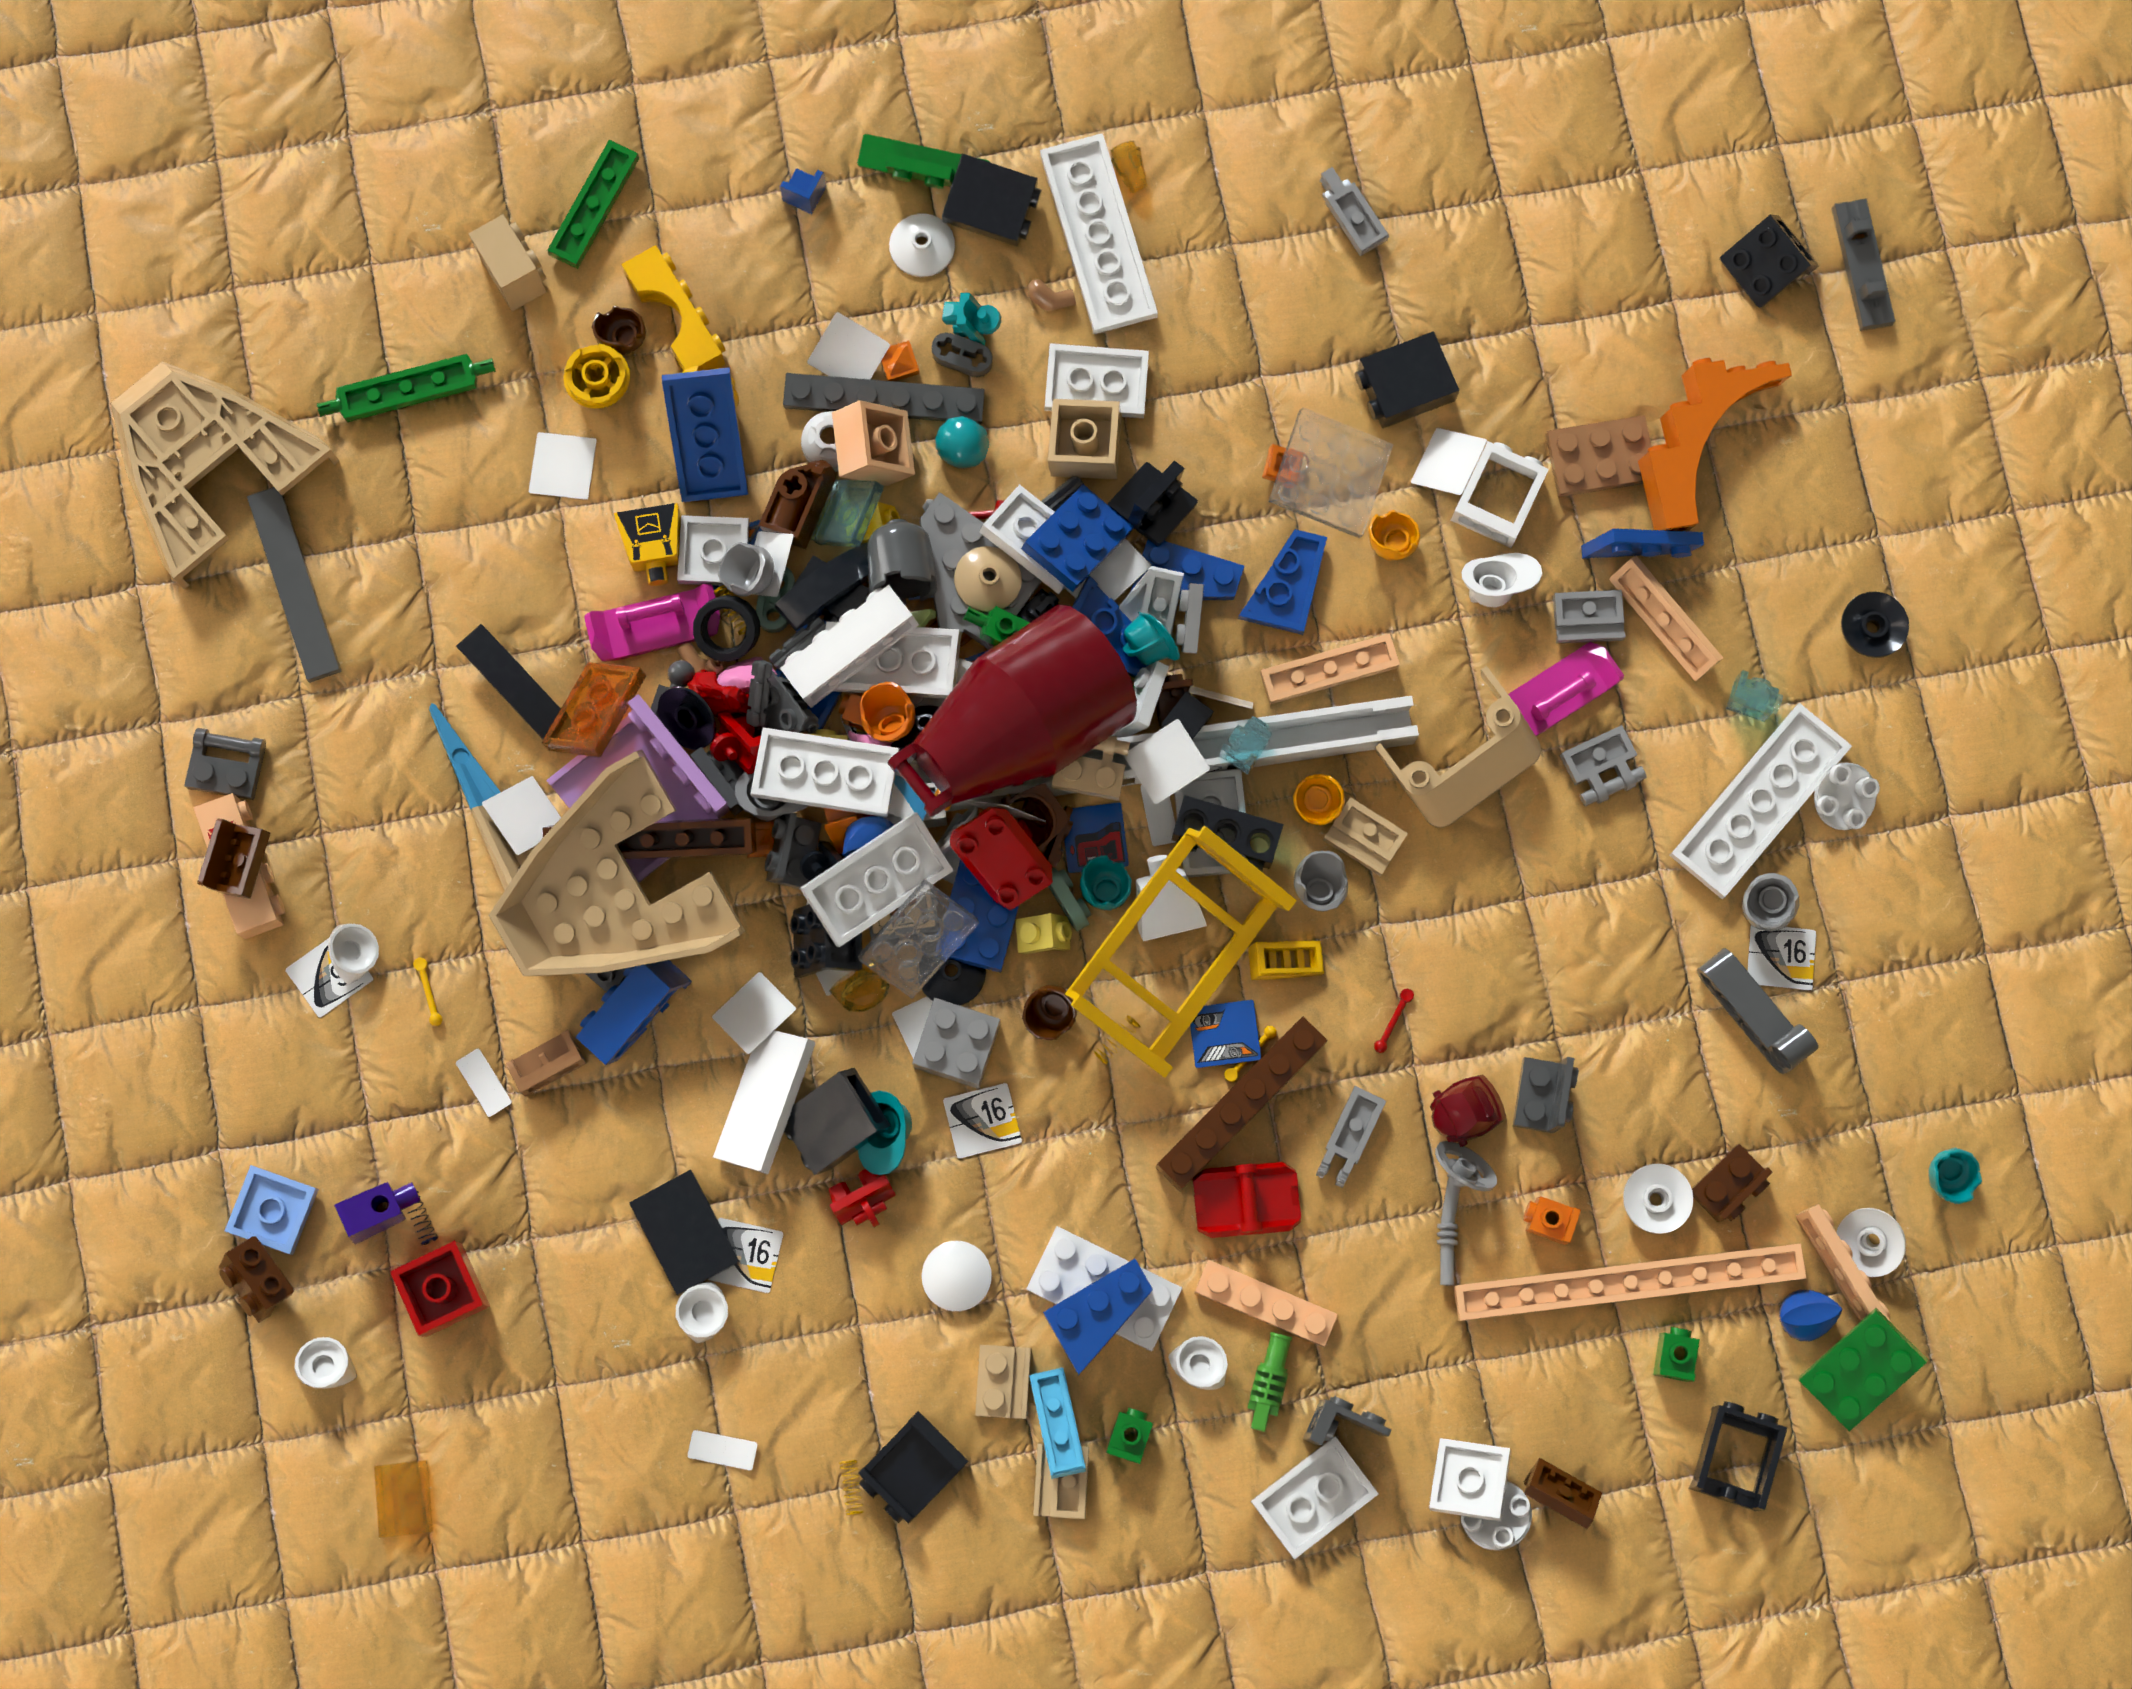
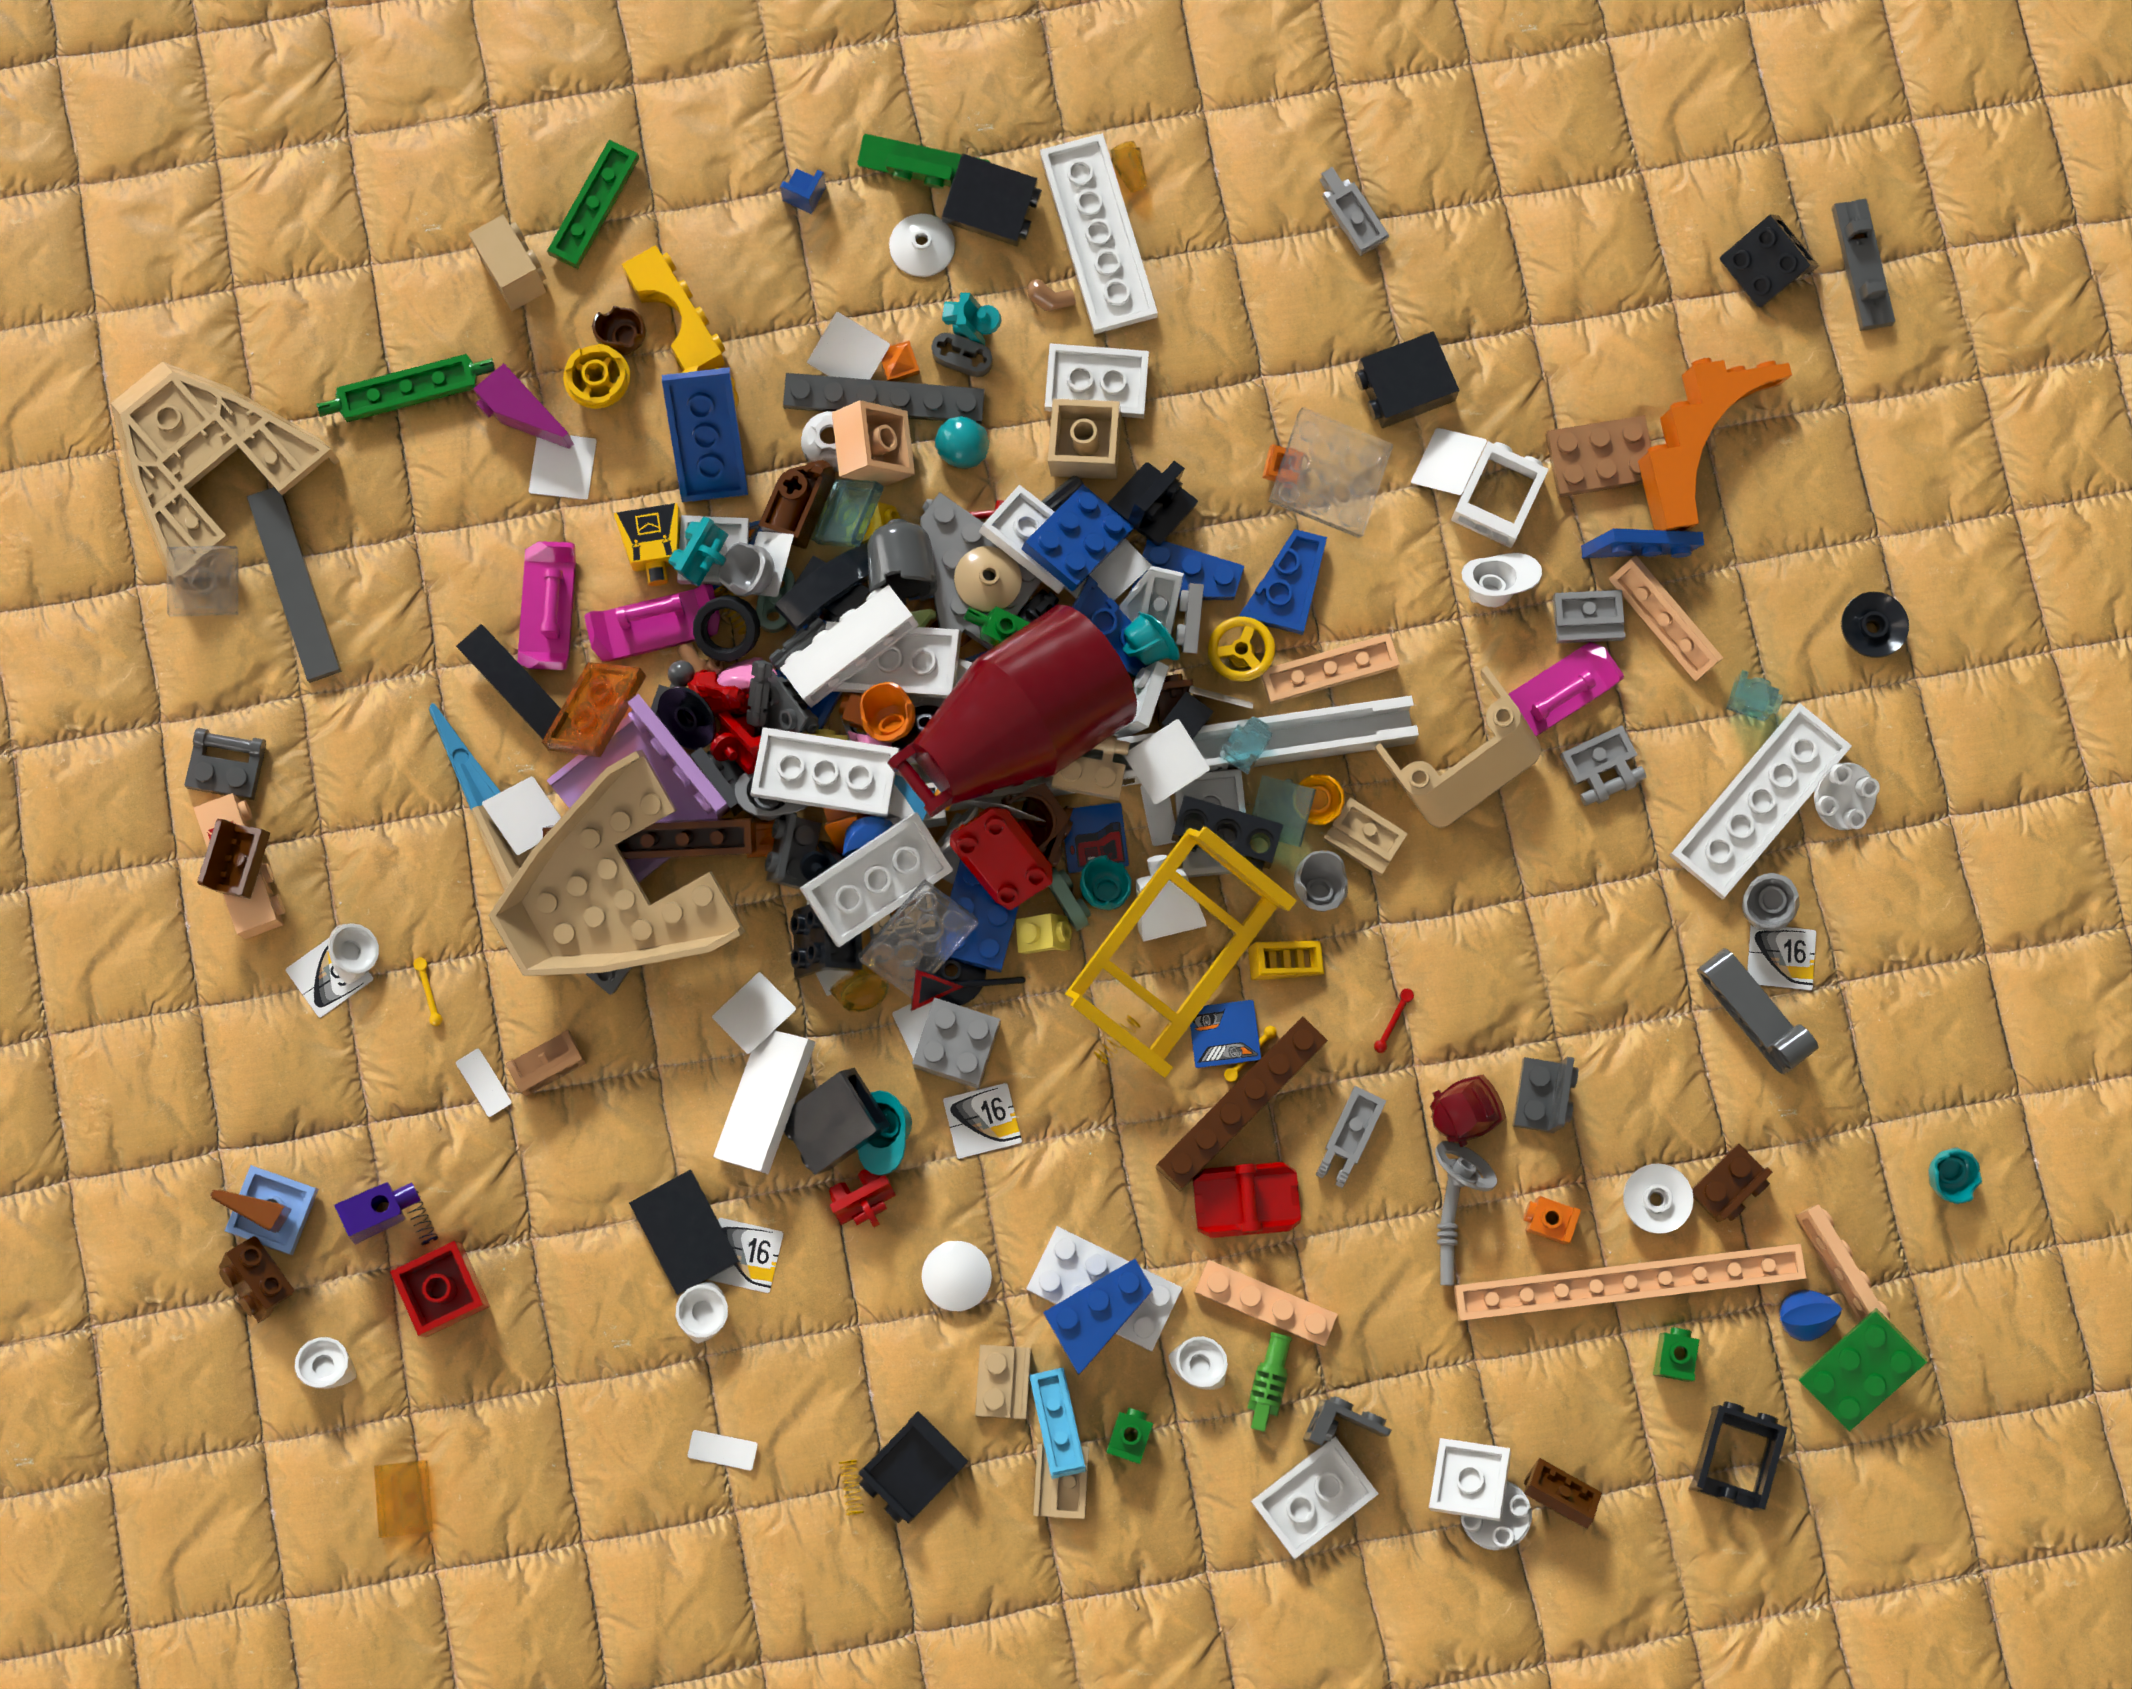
(202, 581): none -> clear plate
(262, 1212): none -> dark orange slope
(518, 408): none -> magenta slope
(547, 605): none -> dark pink piece
(630, 1009): blue wedge -> none
(701, 551): none -> teal hips
(931, 986): none -> black piece
(1049, 1013): reddish brown hair -> none
(1237, 660): none -> yellow piece
(1285, 804): none -> clear light blue piece
(1393, 535): light orange hair -> none
(1869, 1257): white dish -> none

